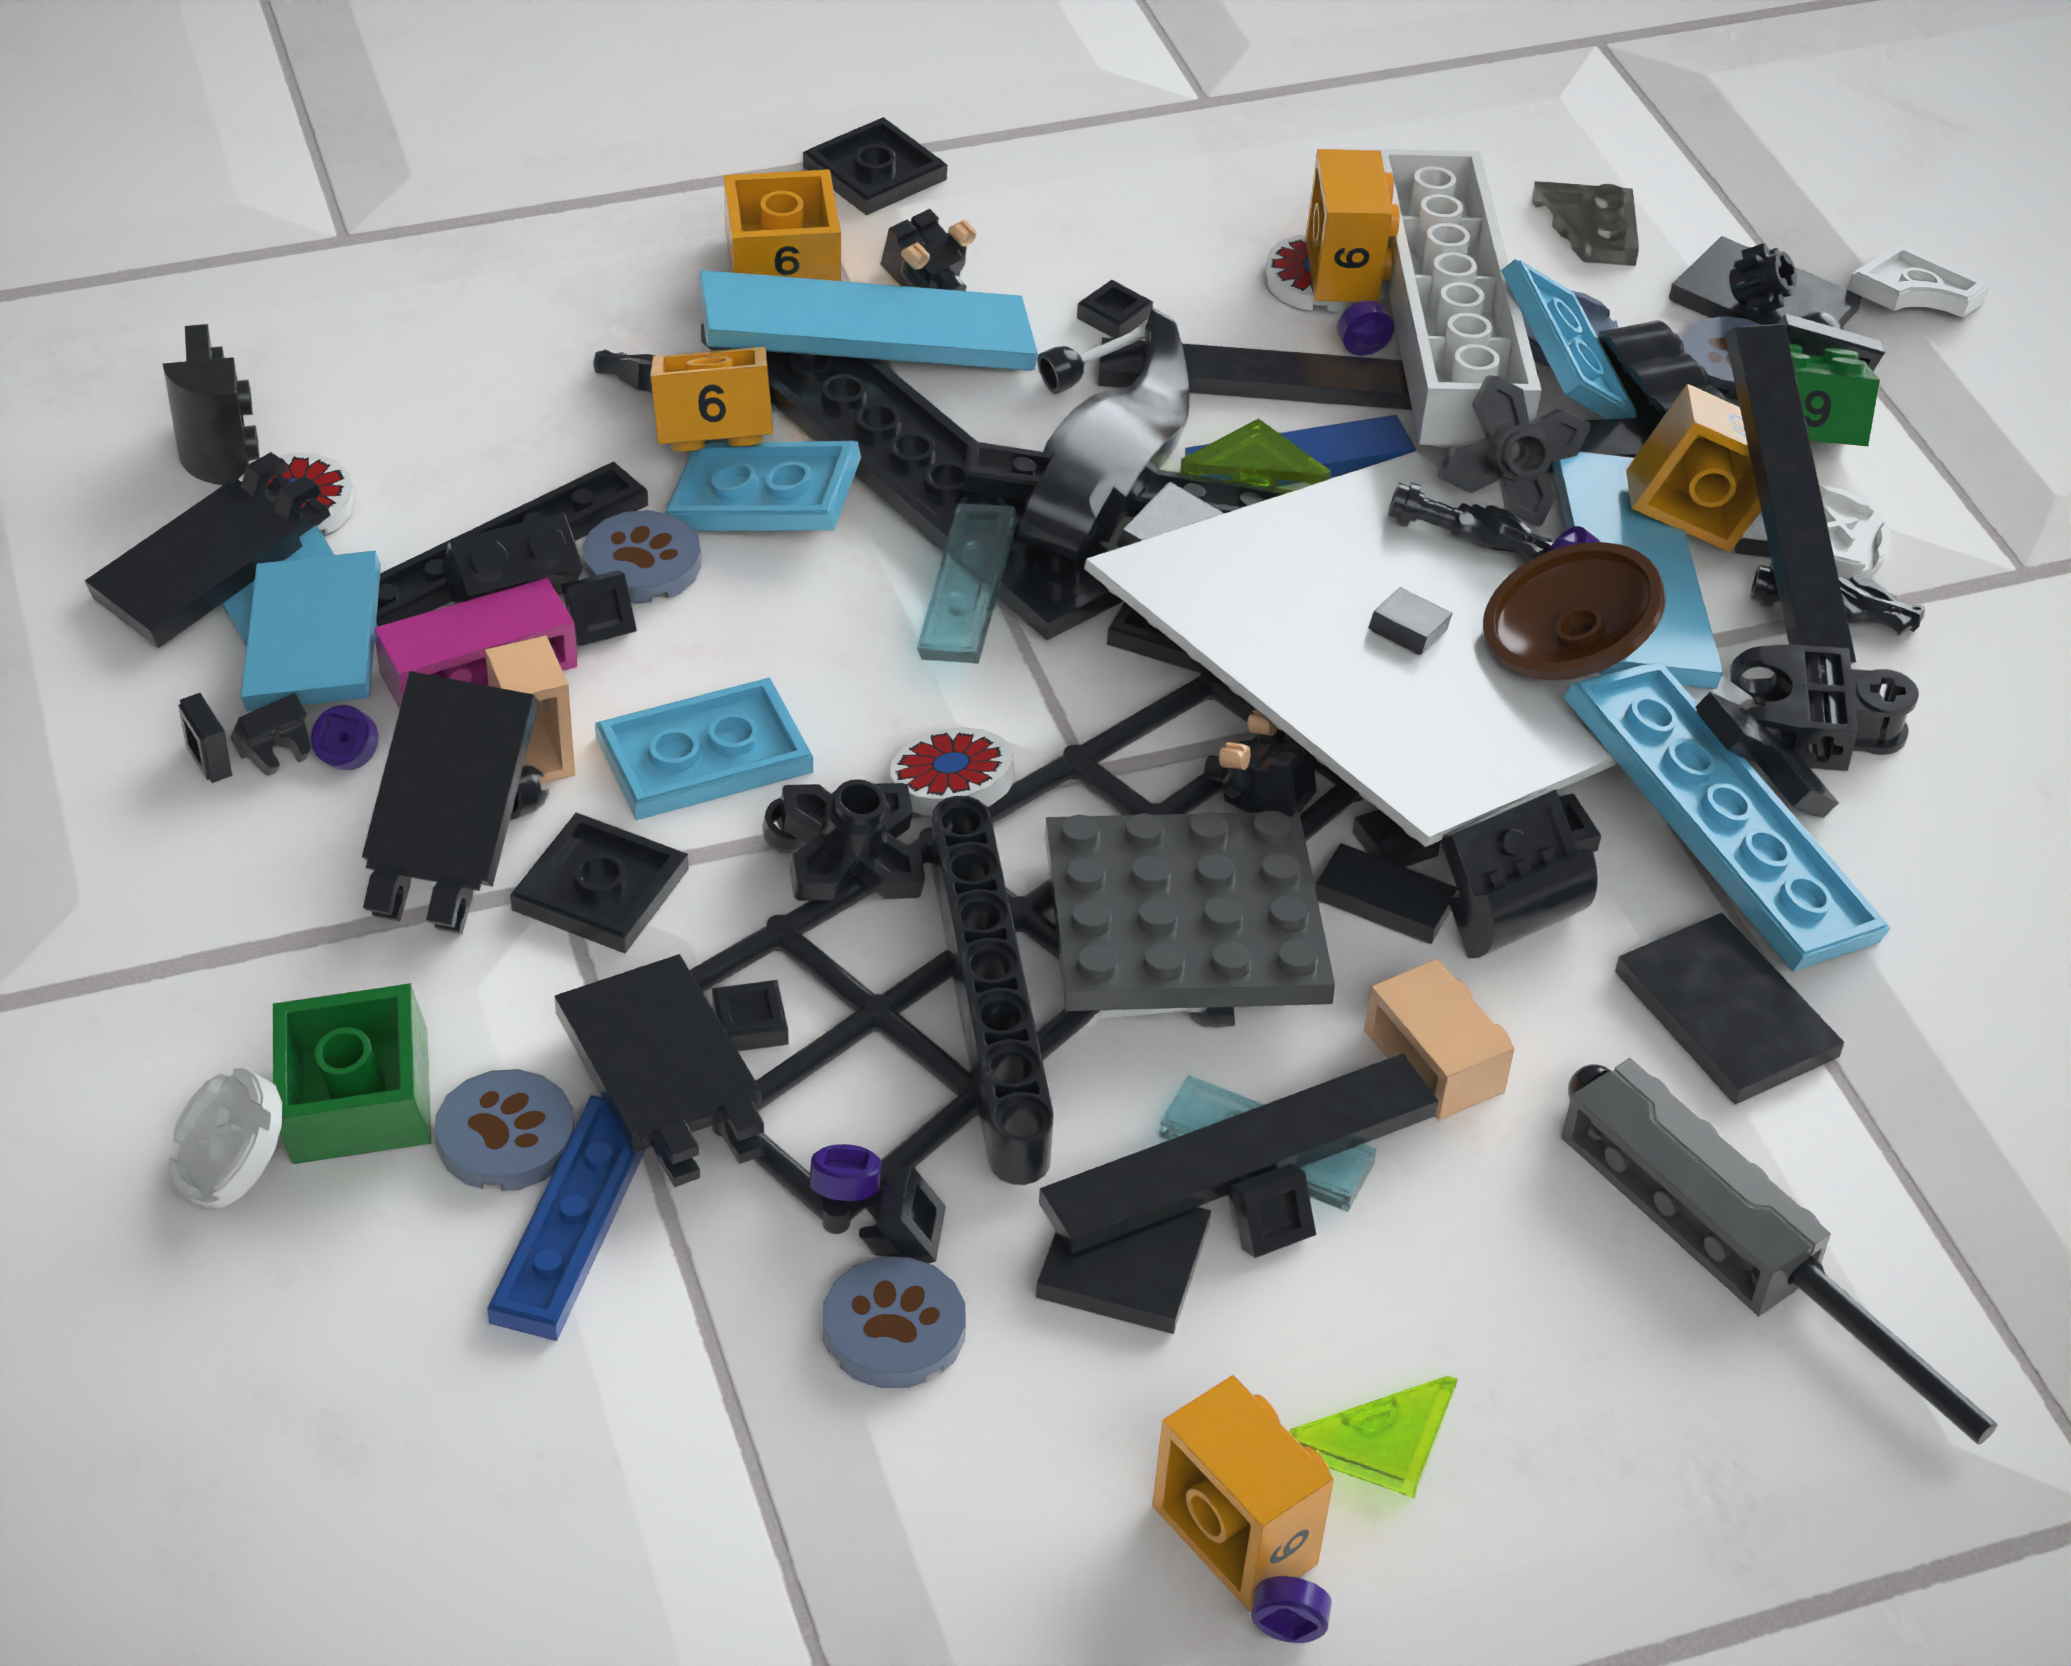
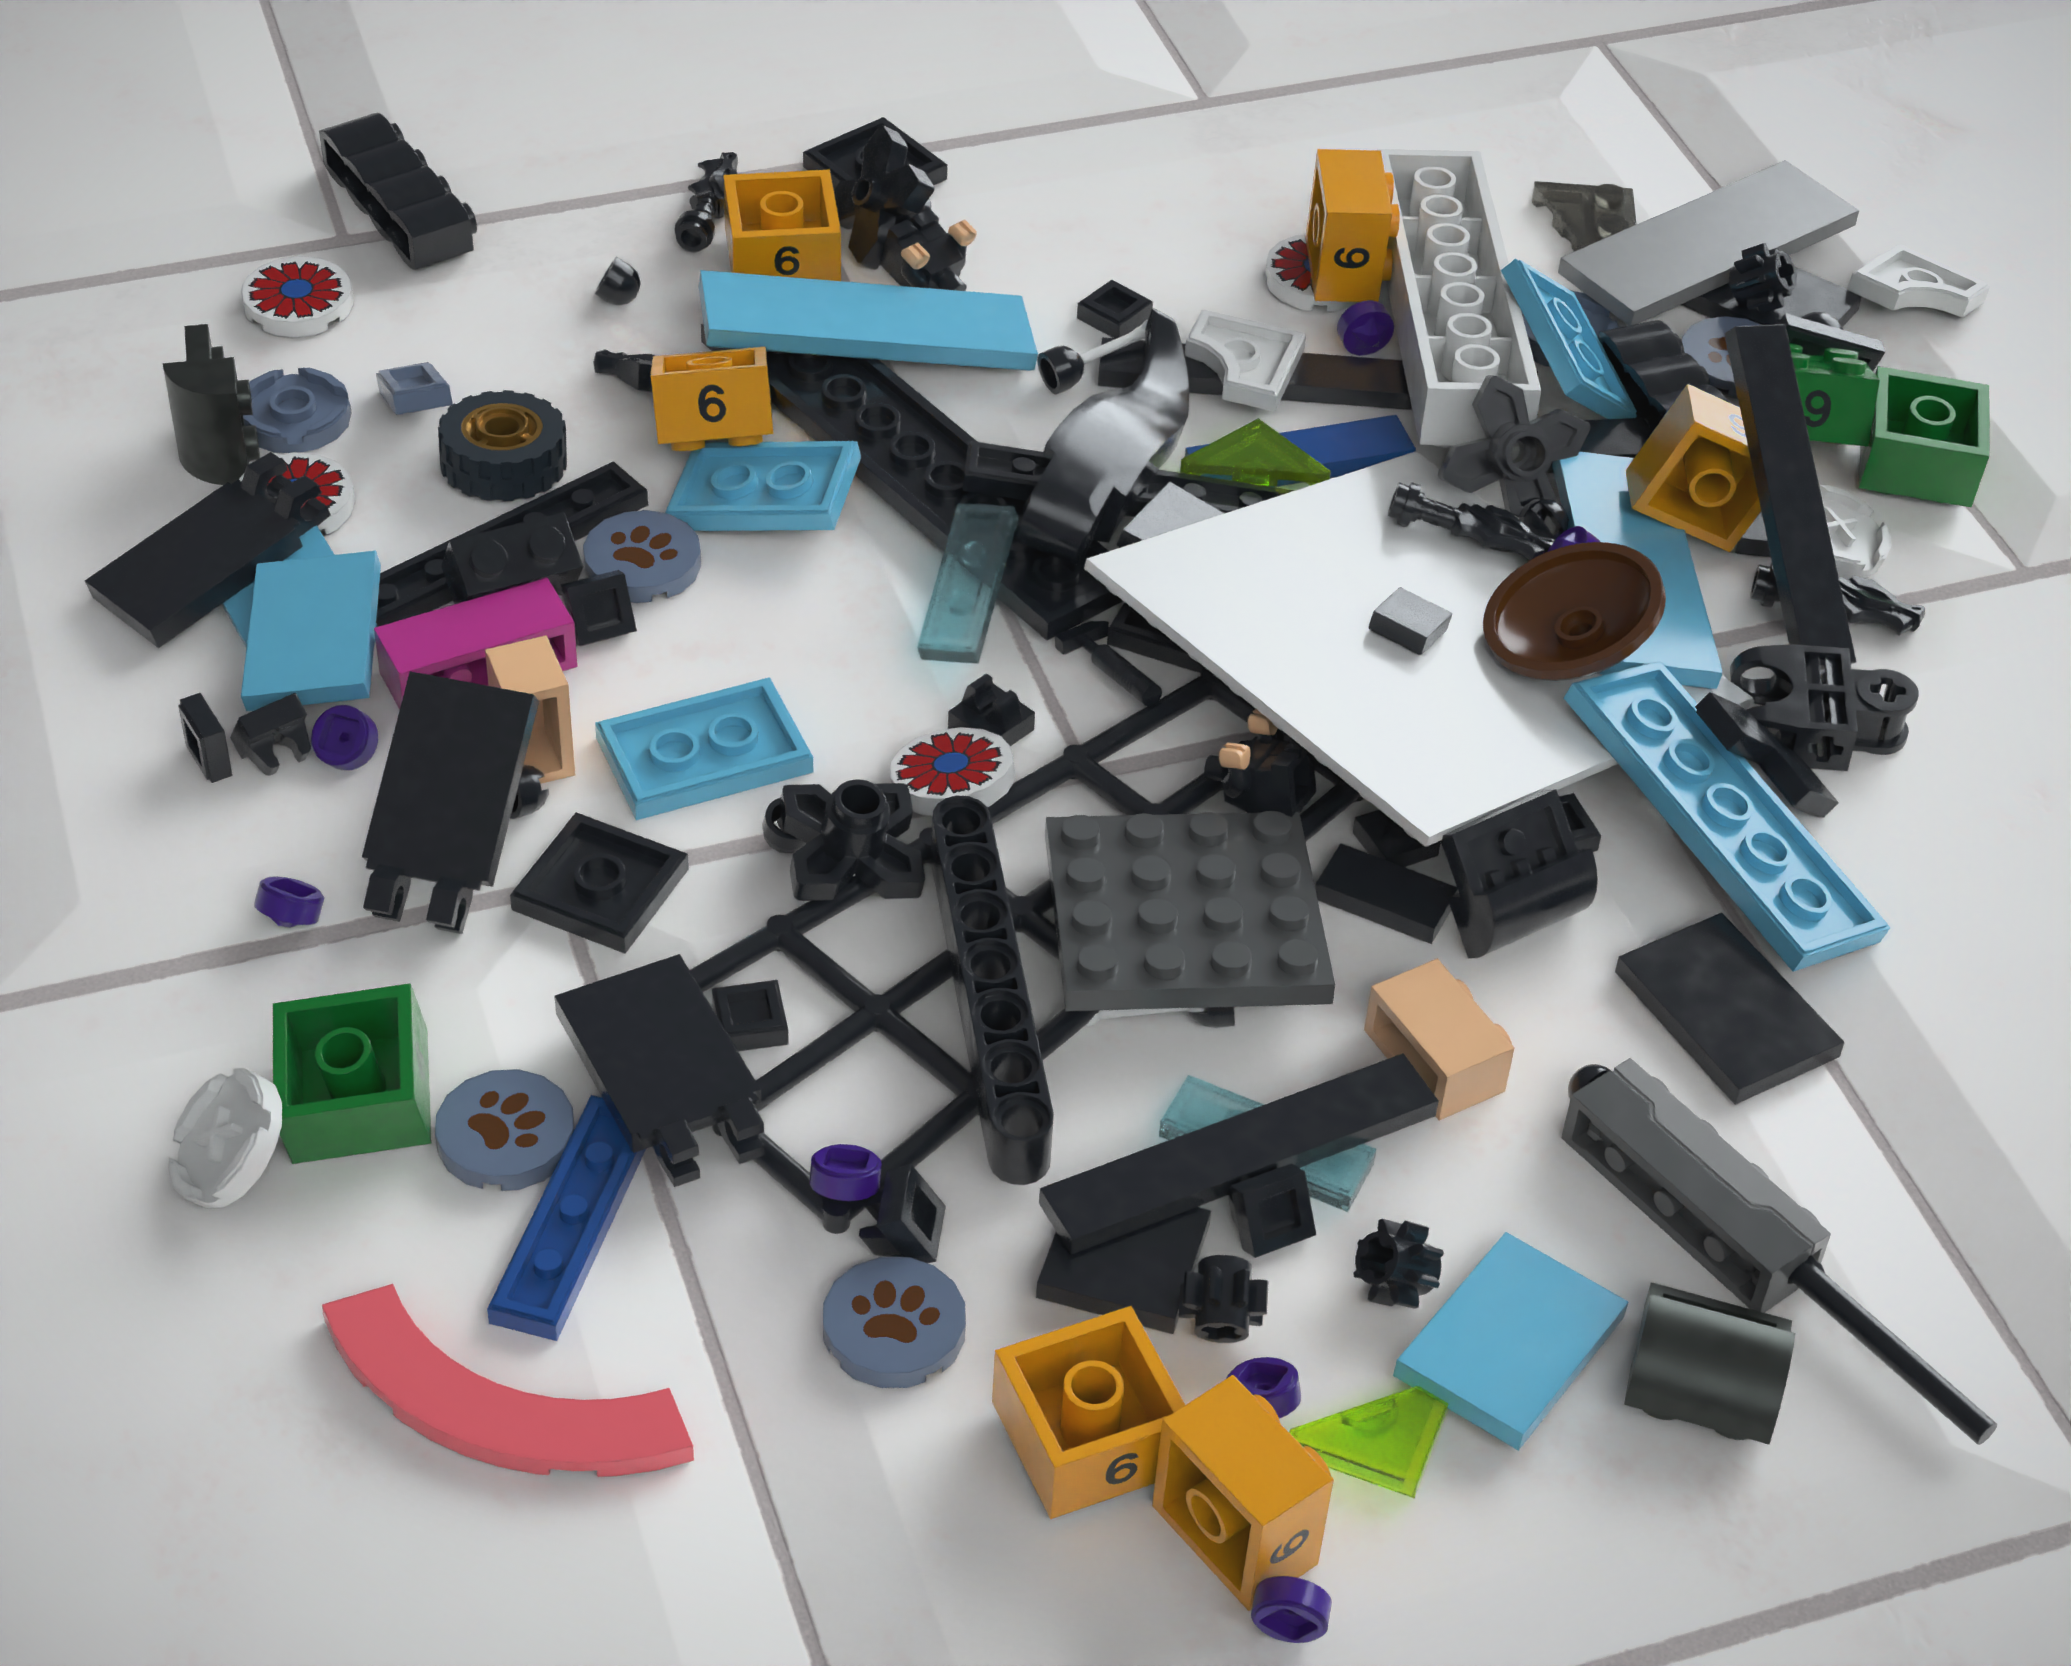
(289, 901): none -> dark purple tile
(297, 296): none -> tile
(298, 410): none -> sand blue tile
(398, 190): none -> black brick
(413, 388): none -> sand blue tile
(491, 1419): none -> coral tile
(502, 445): none -> black wheel
(619, 283): none -> black hinge
(695, 227): none -> black piece
(881, 196): none -> black plant
(993, 710): none -> black tile
(1085, 1409): none -> light orange brick
(1109, 660): none -> black piece
(1223, 1299): none -> black gear
(1247, 355): none -> white tile
(1273, 1380): none -> dark purple tile
(1398, 1263): none -> black gear
(1511, 1340): none -> medium azure tile
(1536, 524): none -> black hinge
(1697, 243): none -> light grey tile
(1710, 1364): none -> pearl dark grey brick
(1927, 437): none -> green brick

